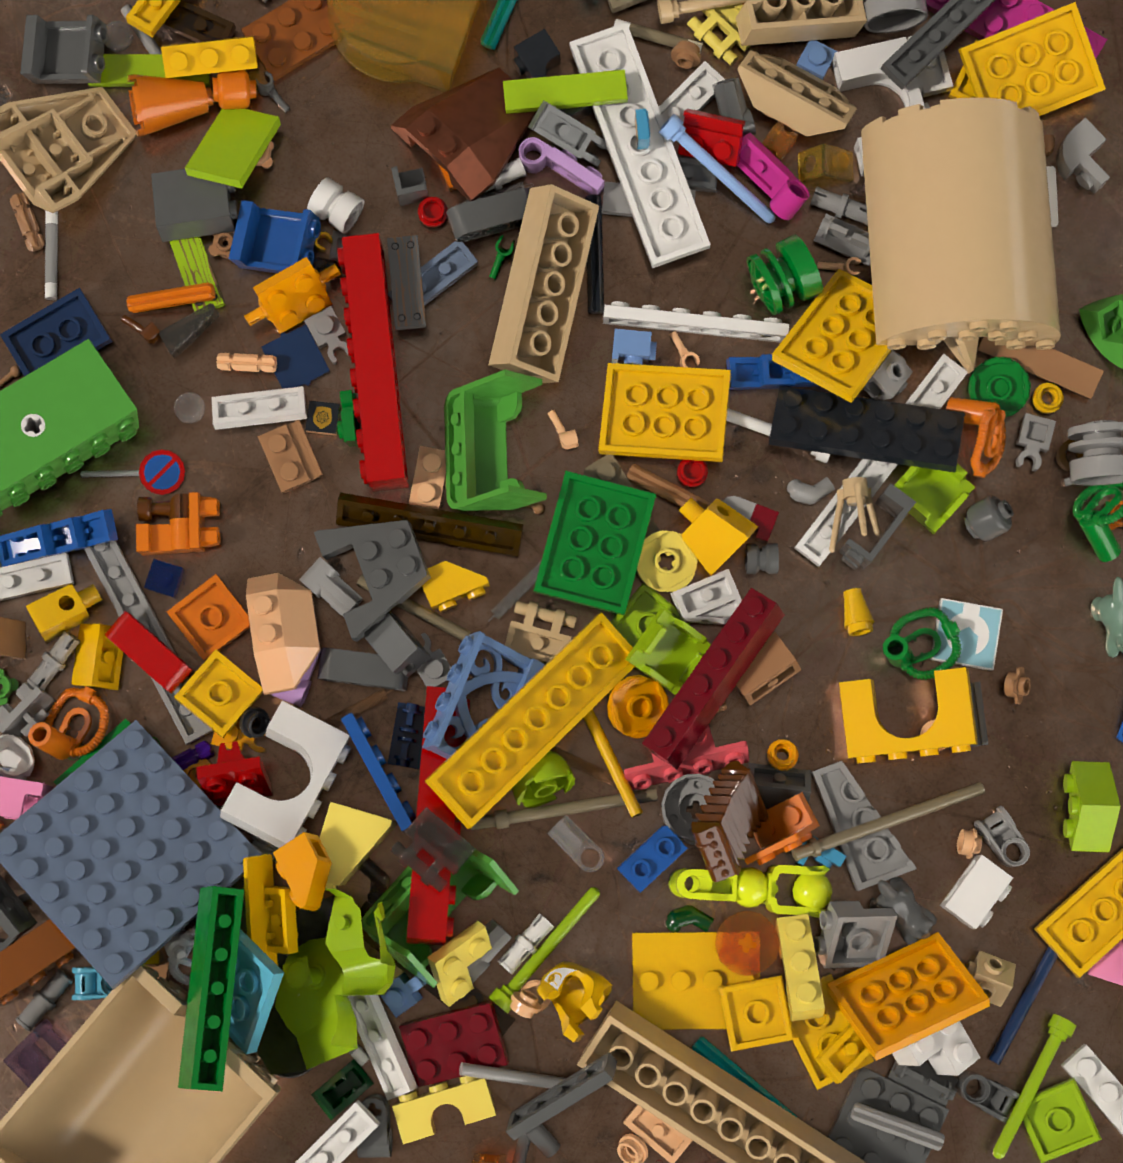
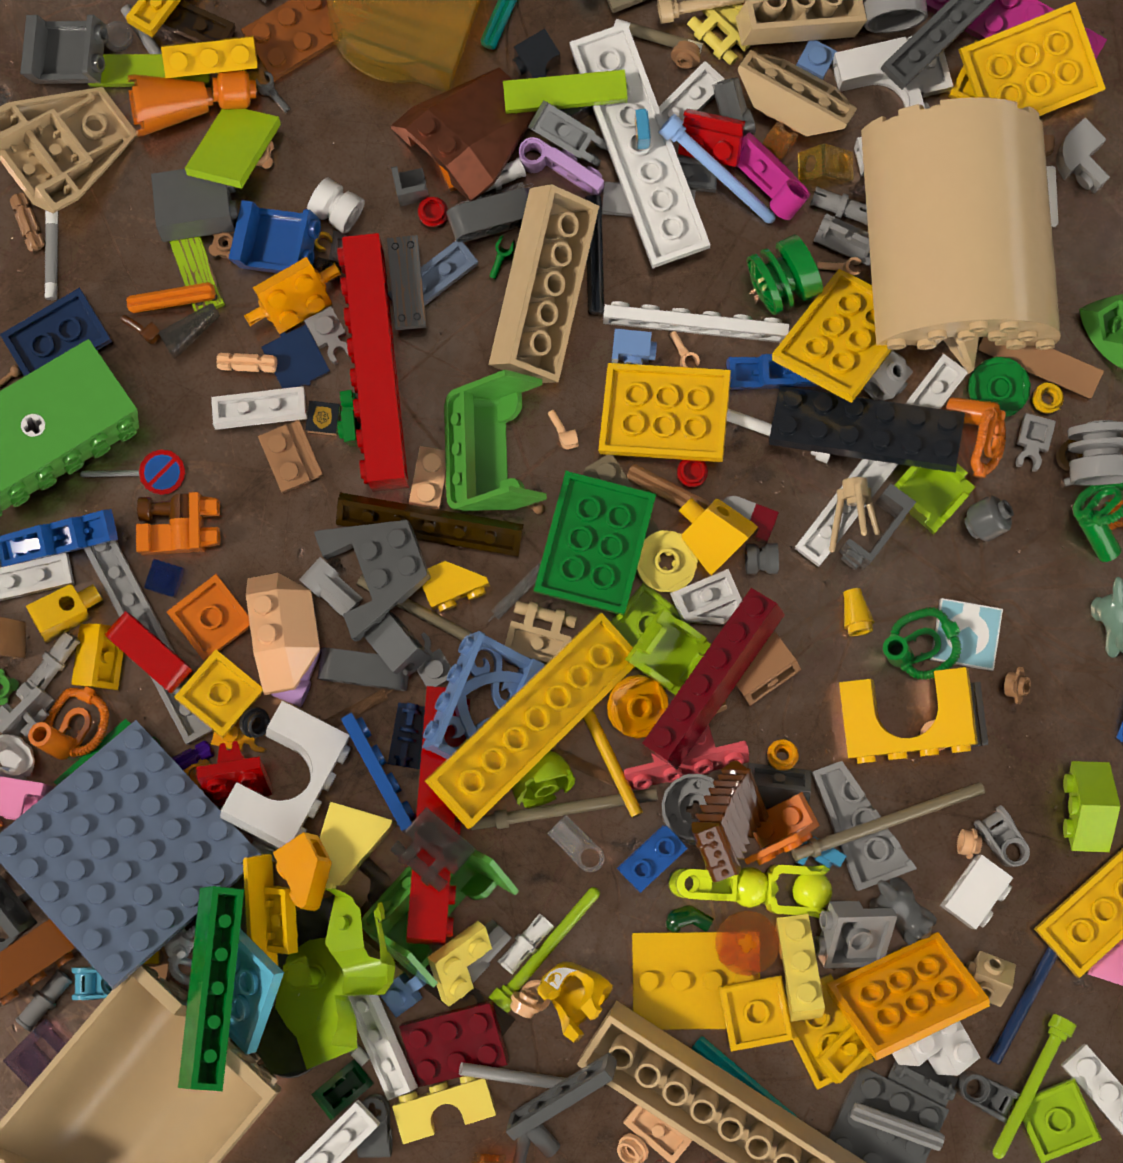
(189, 407): clear plate -> none
(807, 493): light grey arm -> none

